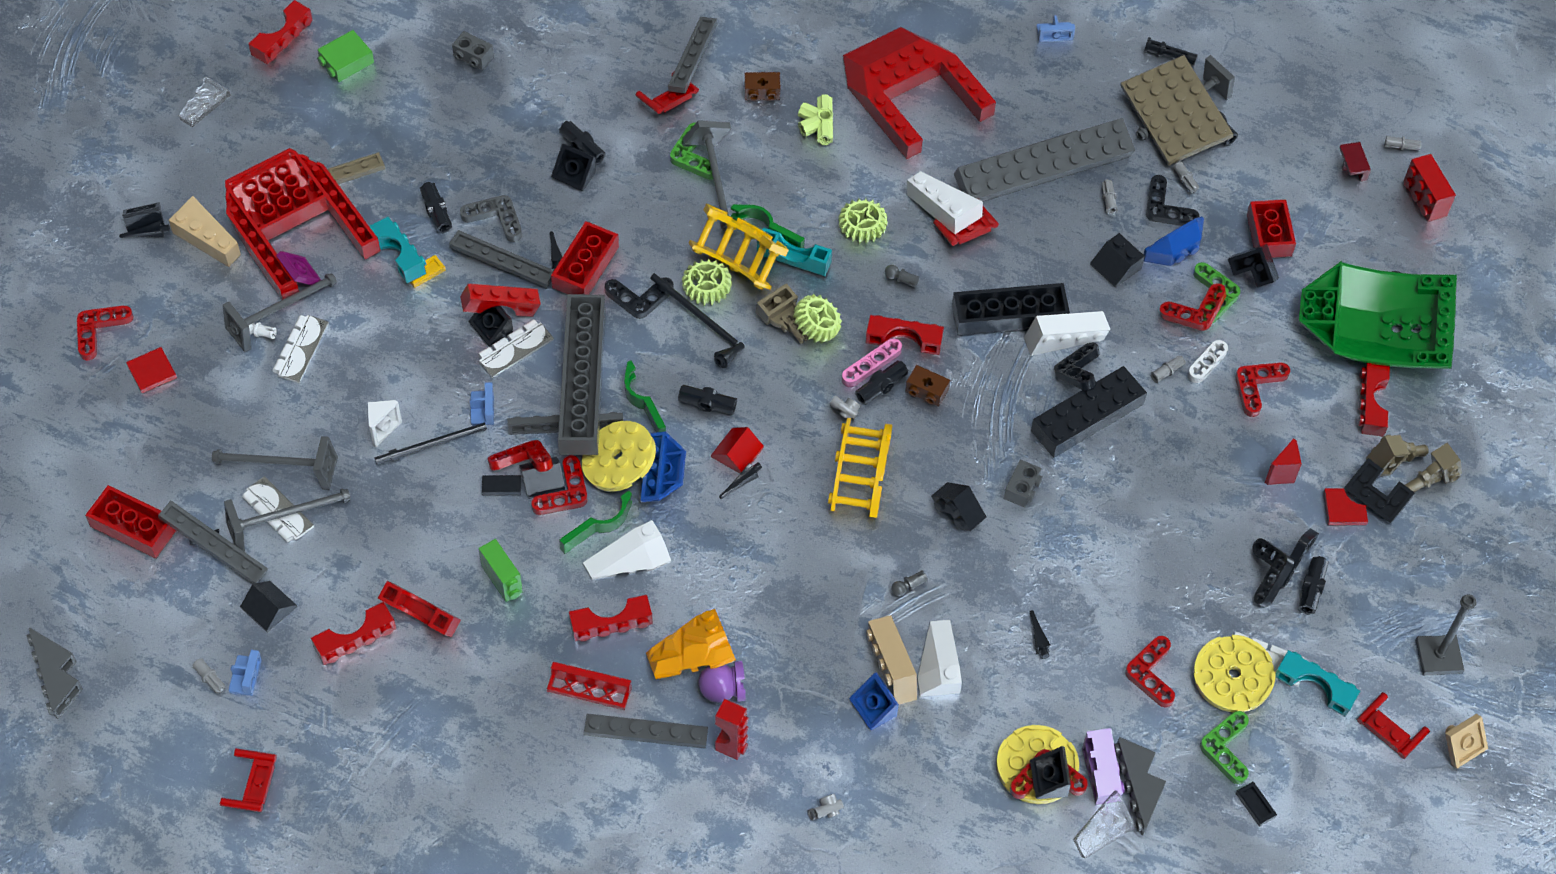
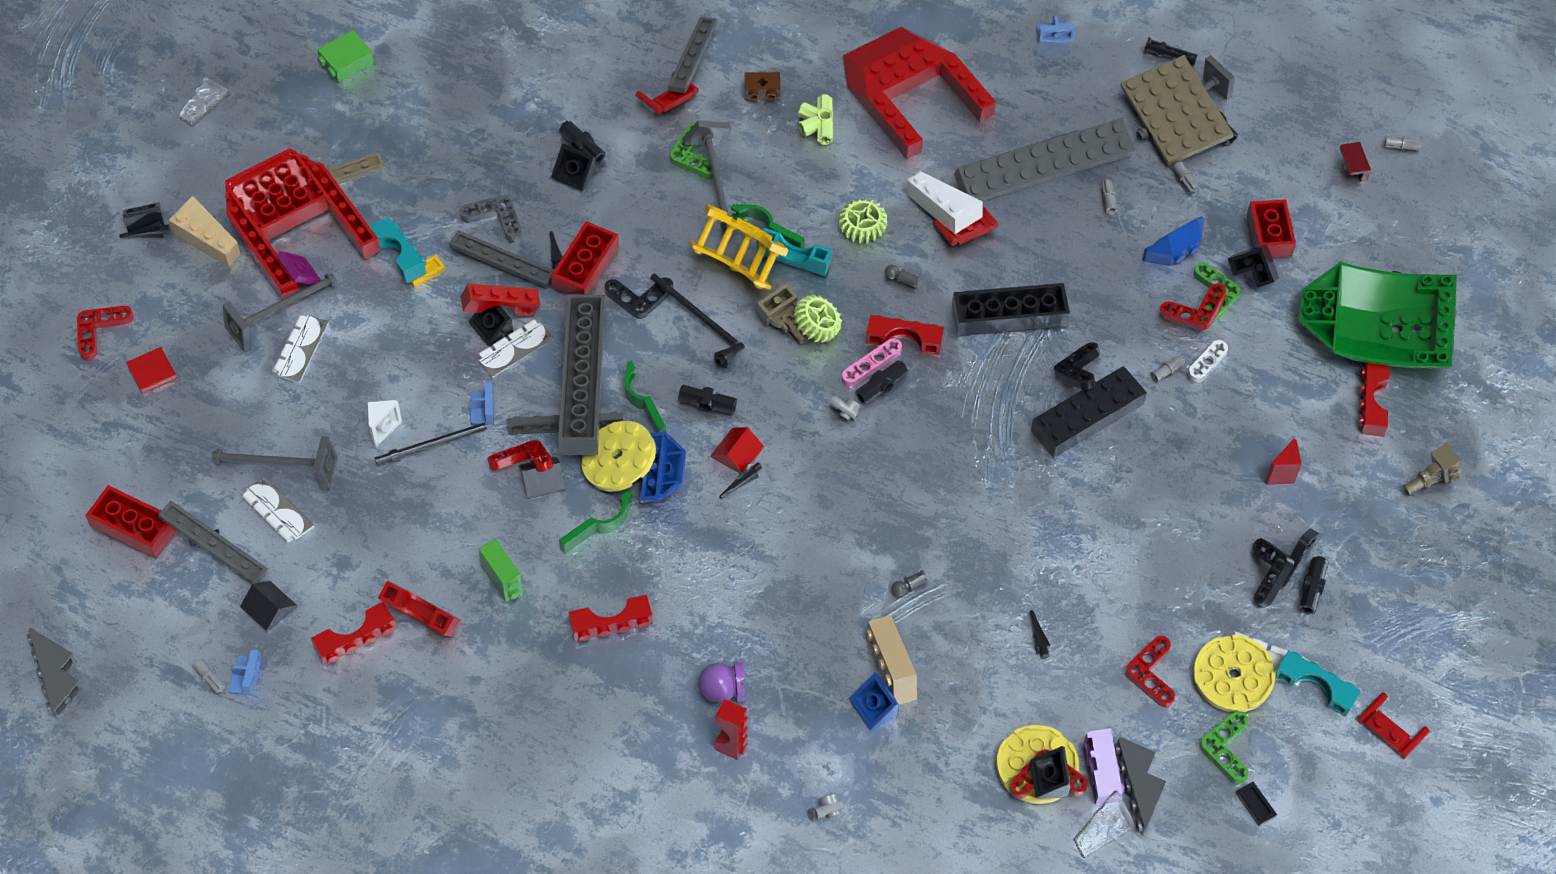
(237, 525): dark grey tile -> none
(258, 781): red plate -> none
(262, 330): white pin -> none
(268, 45): red arch -> none
(436, 207): black piece -> none
(473, 50): dark grey brick -> none
(501, 485): black tile -> none
(572, 492): red beam -> none
(592, 679): red fence -> none
(634, 551): white wedge -> none
(646, 731): dark grey plate -> none
(691, 646): light orange wedge -> none
(707, 289): yellowish green gear -> none
(878, 462): yellow fence -> none
(927, 385): reddish brown brick -> none
(939, 664): white wedge -> none
(961, 503): black brick -> none
(1021, 483): dark grey brick -> none
(1065, 331): white wedge -> none
(1118, 260): black slope -> none
(1163, 210): black beam -> none
(1254, 379): red beam -> none
(1342, 509): red tile -> none
(1386, 506): black plate -> none
(1393, 451): dark tan brick -> none
(1429, 187): red brick -> none
(1442, 653): dark grey tile -> none
(1466, 740): tan tile -> none

